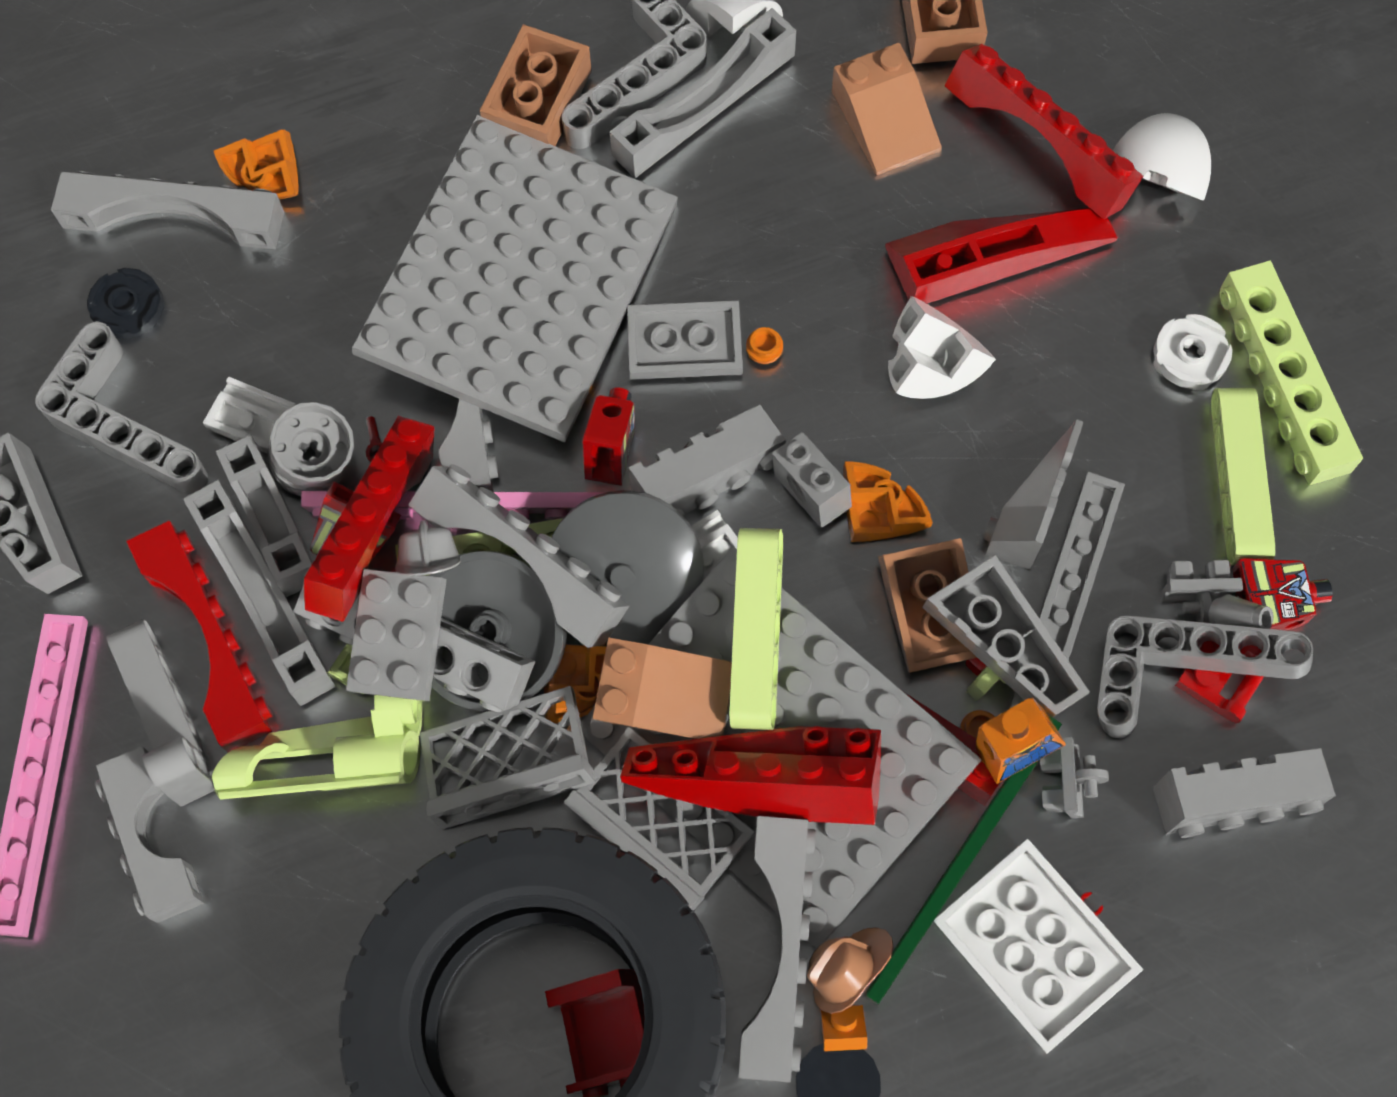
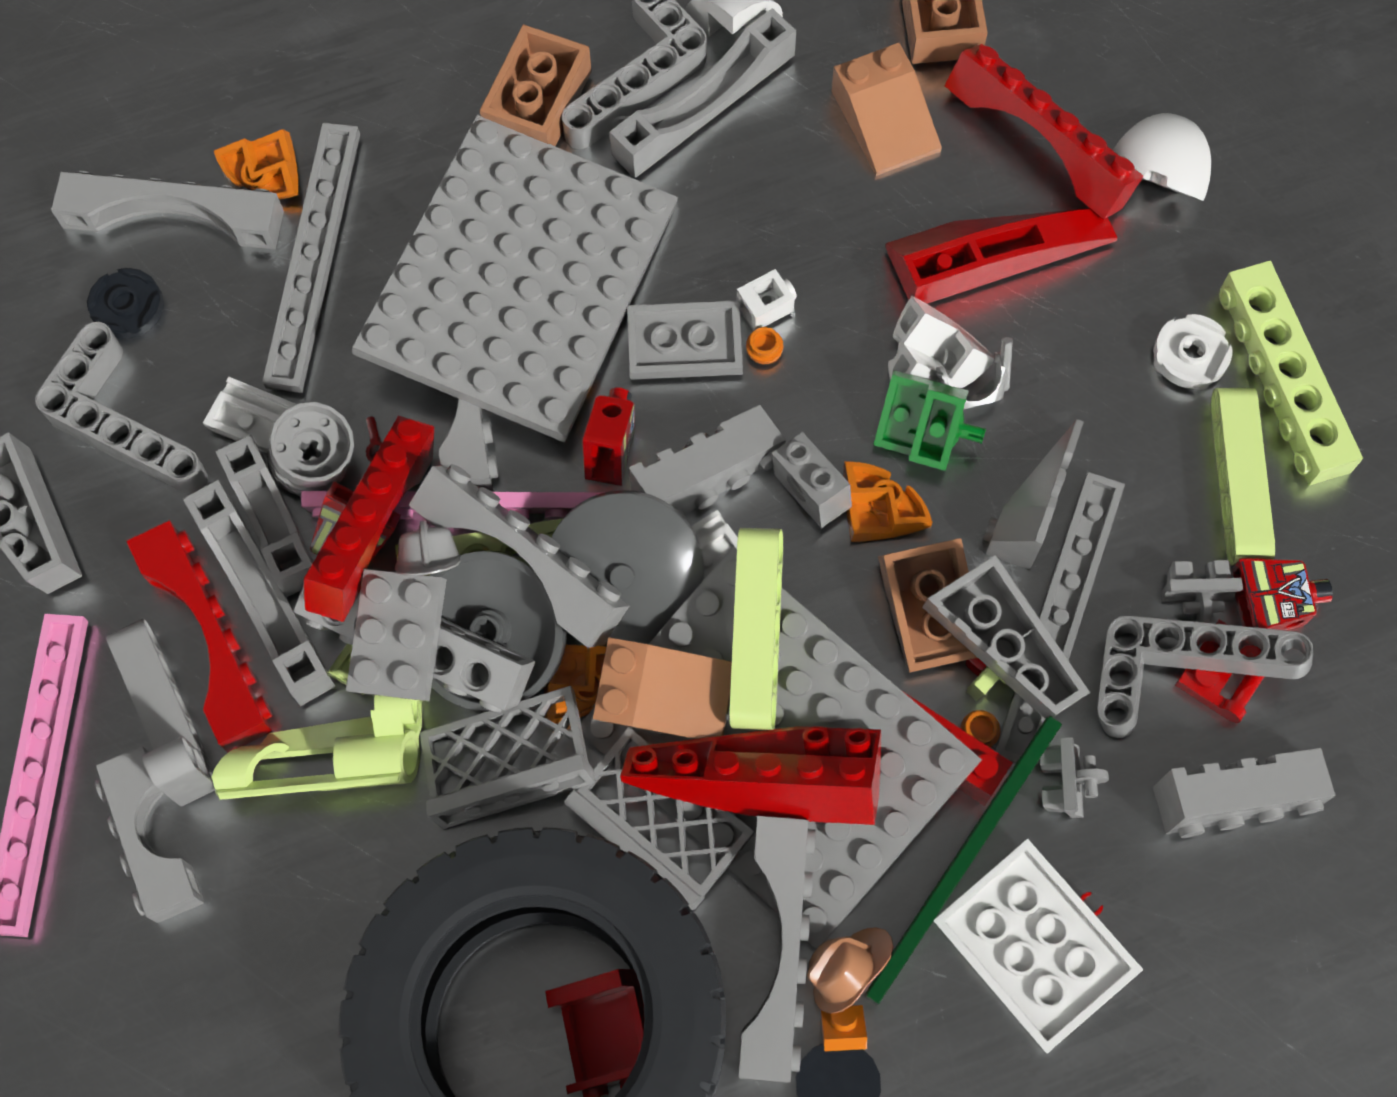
(311, 258): none -> light grey plate
(766, 289): none -> white brick
(924, 420): none -> green plate
(996, 386): none -> light grey helmet
(1017, 739): orange torso -> none
(1240, 612): light grey cone -> none

